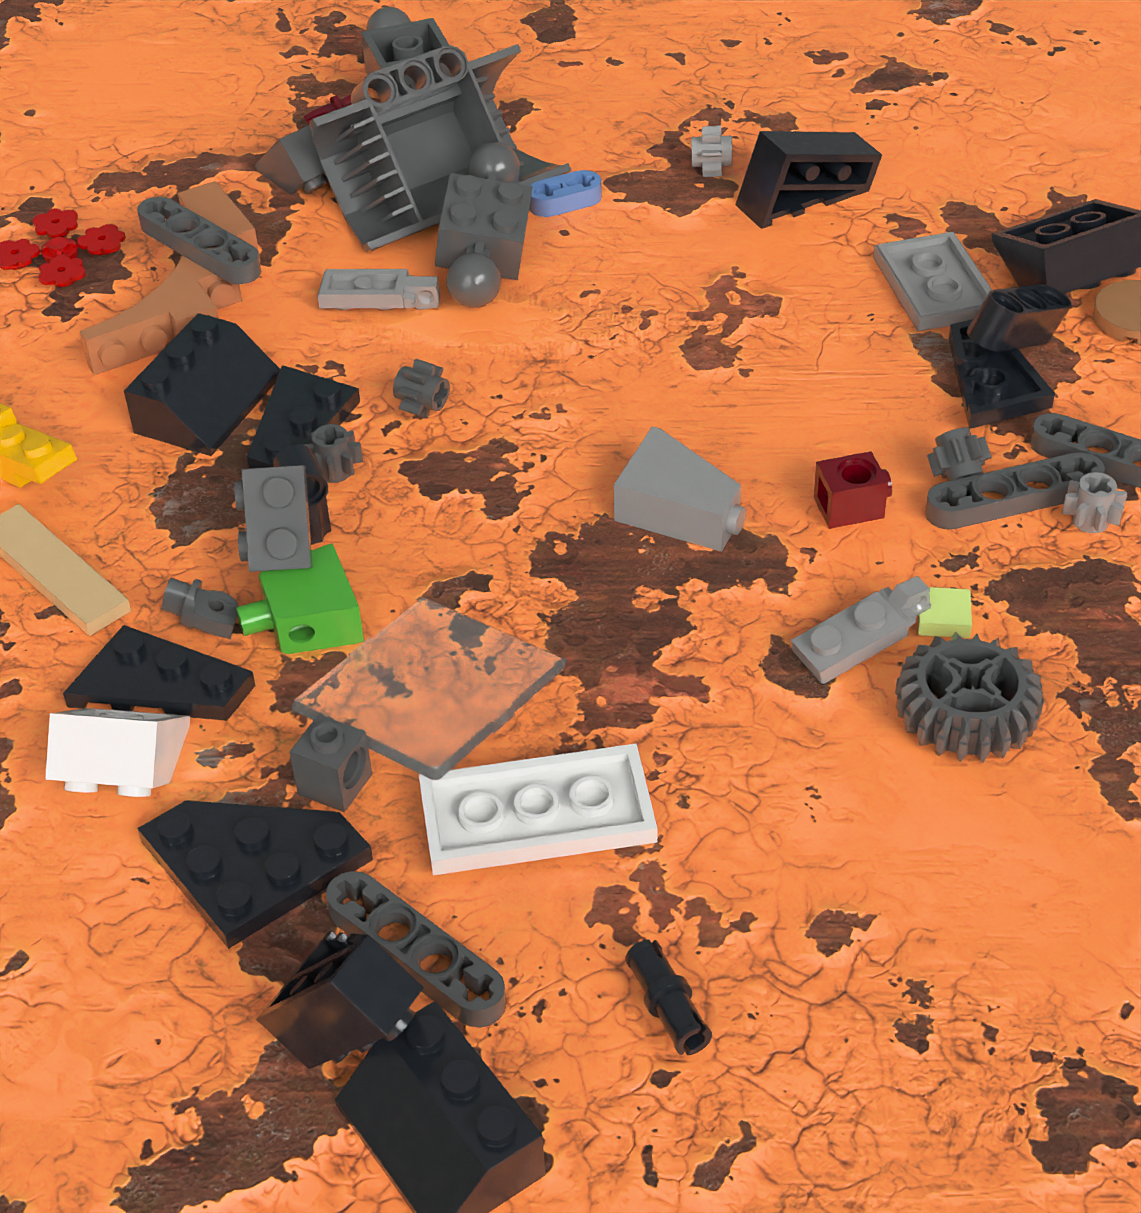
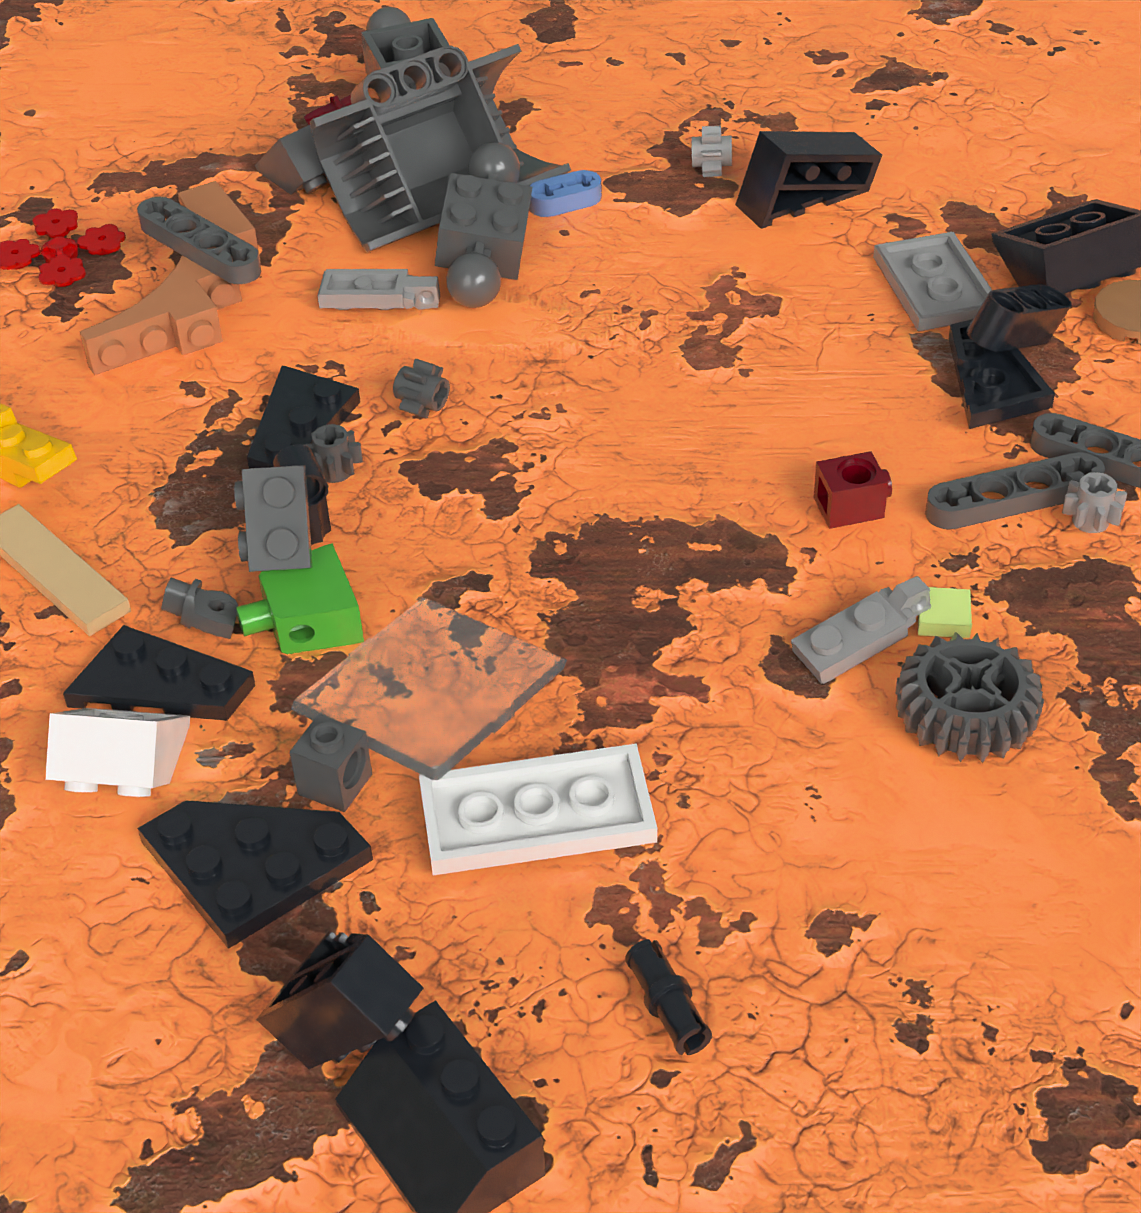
(200, 386): black slope -> none
(420, 942): dark grey beam -> none
(678, 494): light grey slope -> none
(958, 454): dark grey gear -> none

